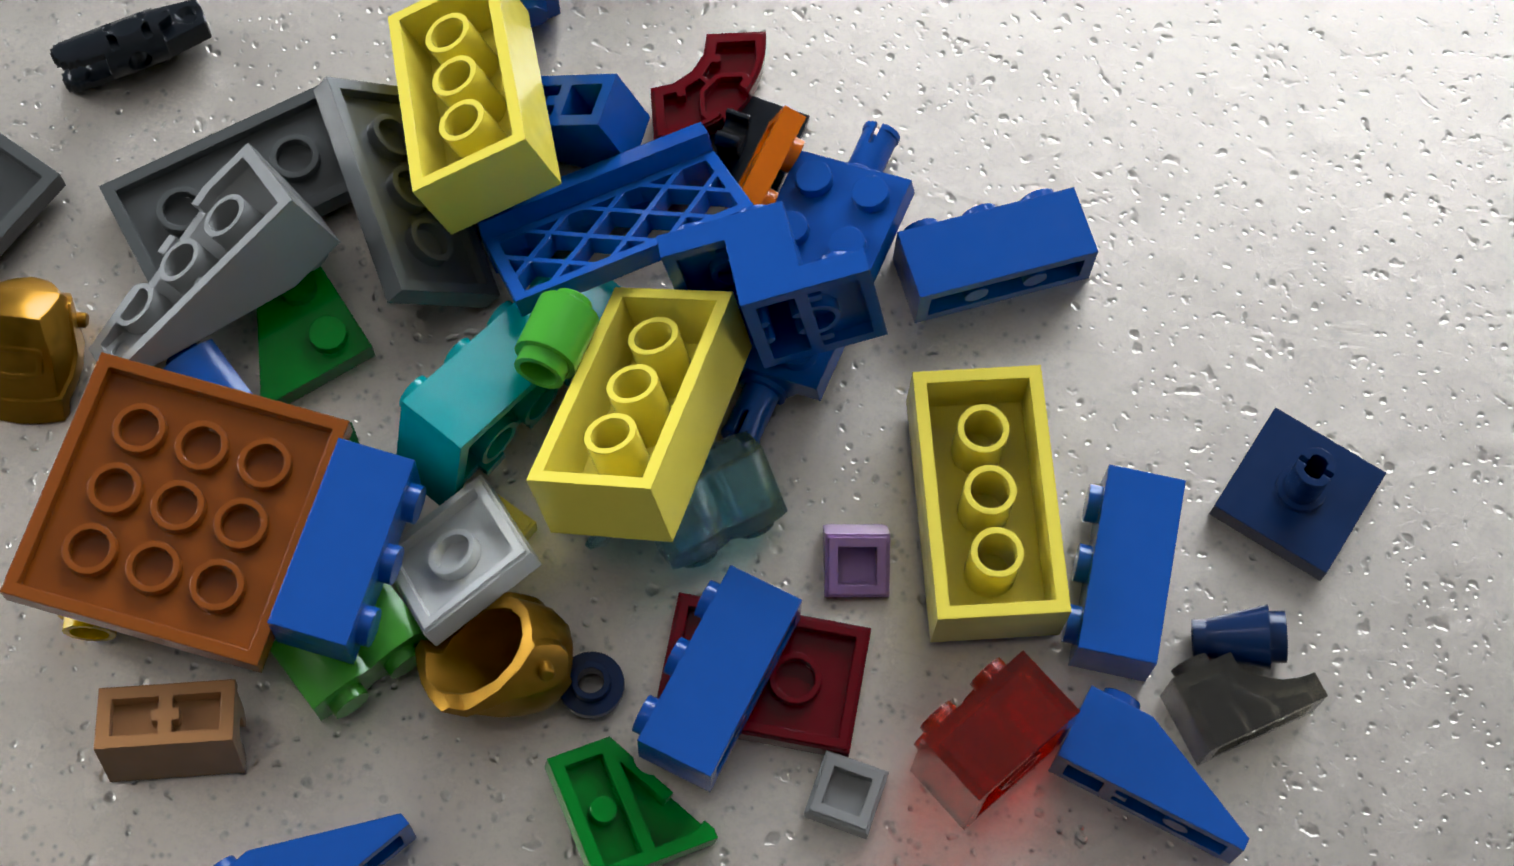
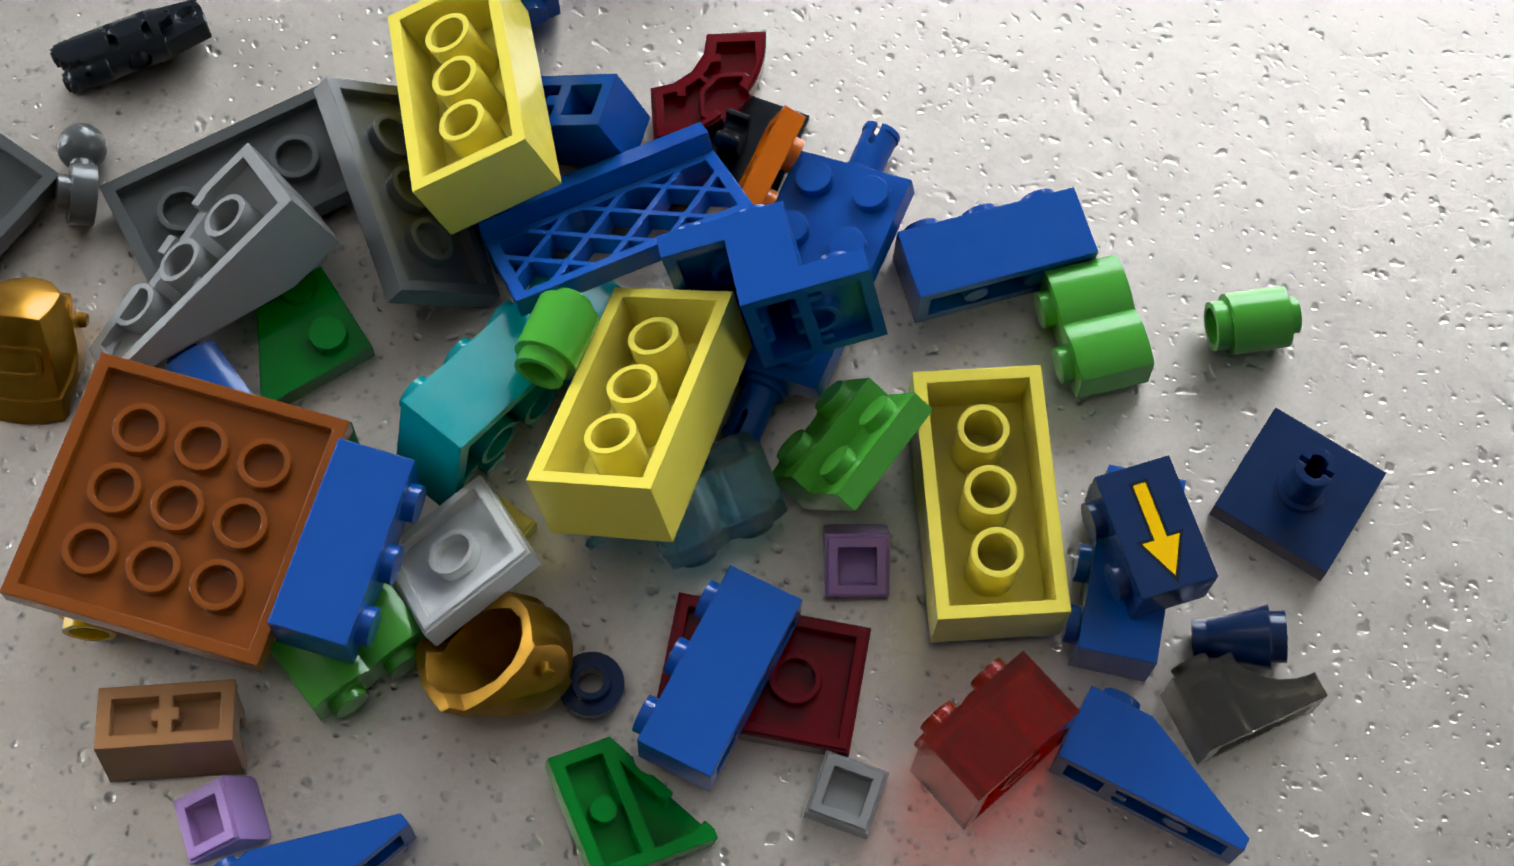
(82, 151): none -> dark grey plate
(222, 818): none -> lavender slope
(847, 444): none -> bright green plate
(1095, 327): none -> bright green brick
(1148, 537): none -> dark blue brick
(1252, 320): none -> bright green brick

